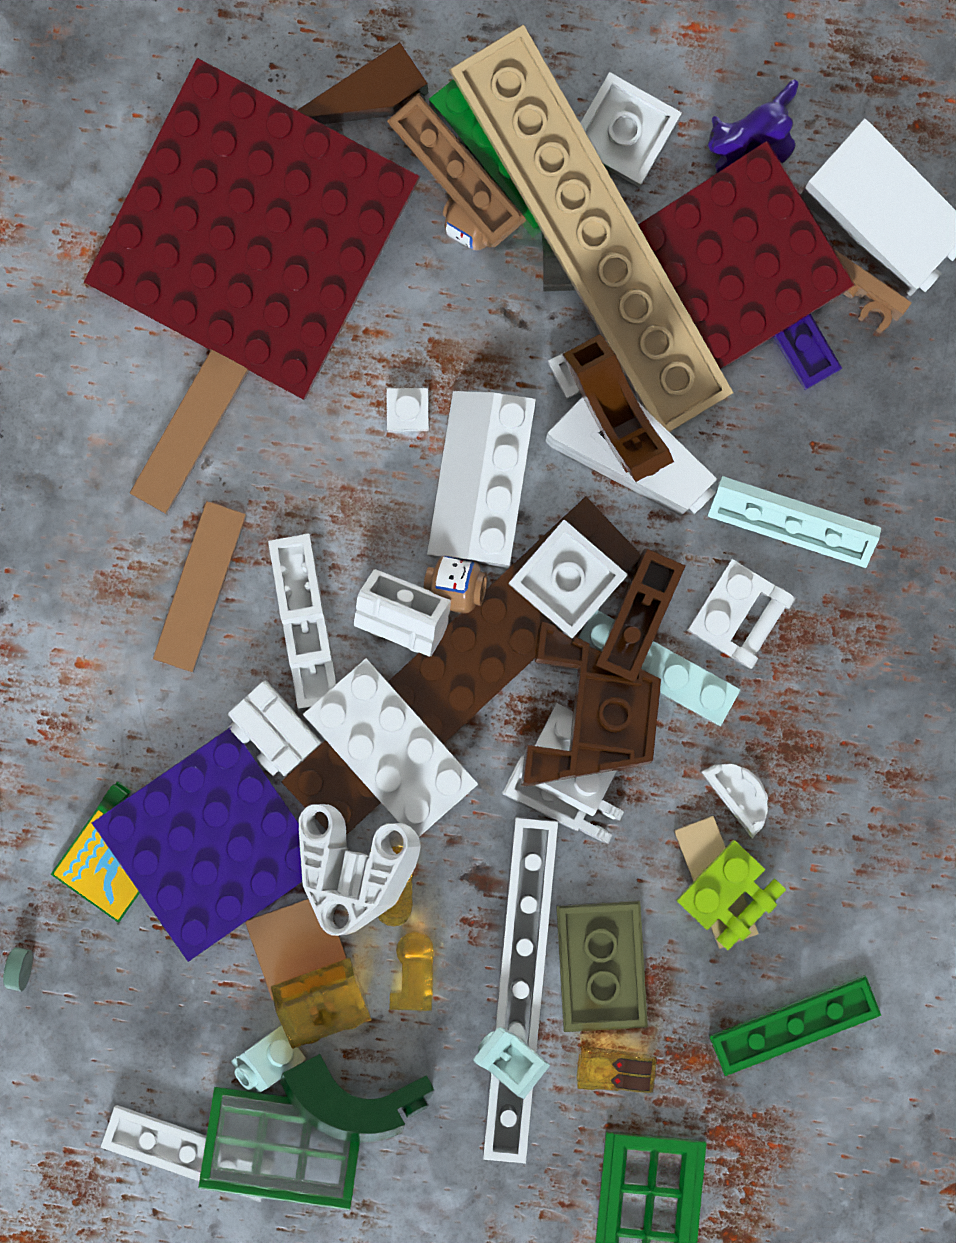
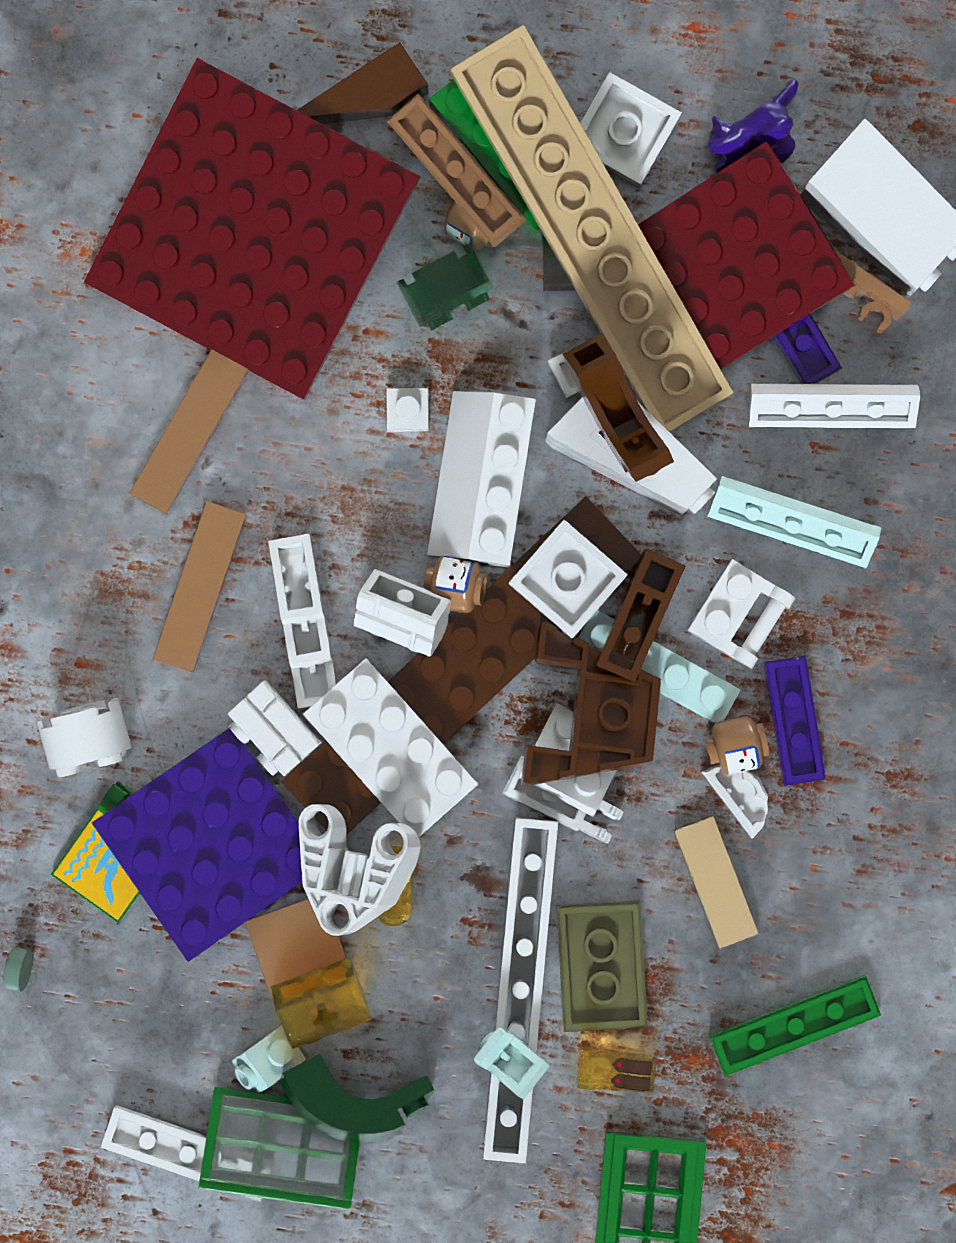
(84, 736): none -> white brick
(416, 956): clear yellow leg -> none
(445, 287): none -> clear green brick
(722, 885): lime plate -> none
(737, 745): none -> medium nougat head
(794, 720): none -> dark purple tile
(833, 405): none -> white plate

